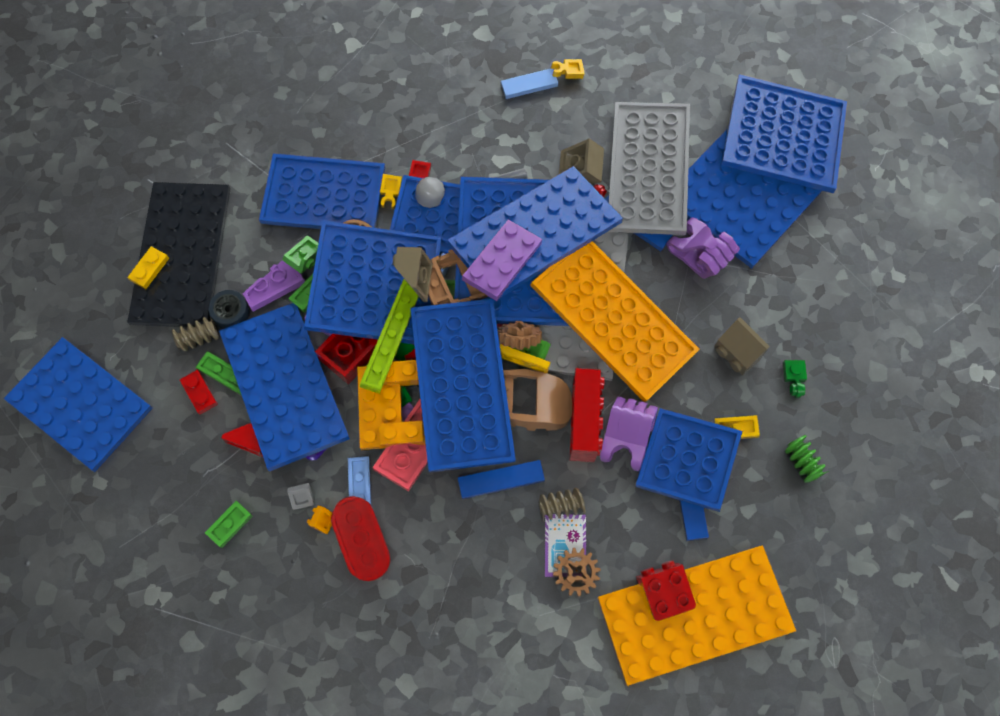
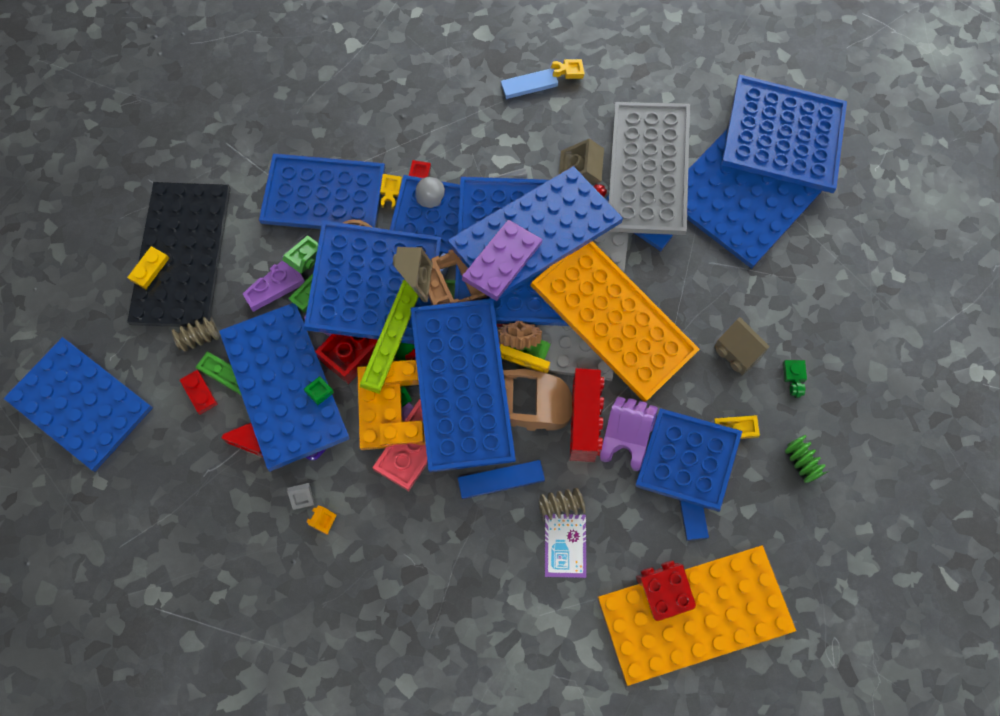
(220, 306): wheel -> none
(228, 524): bright green plate -> none
(318, 390): none -> green tile
(359, 477): light blue tile -> none
(360, 538): red tile -> none
(584, 579): medium nougat gear -> none
(702, 250): medium lavender piece -> none

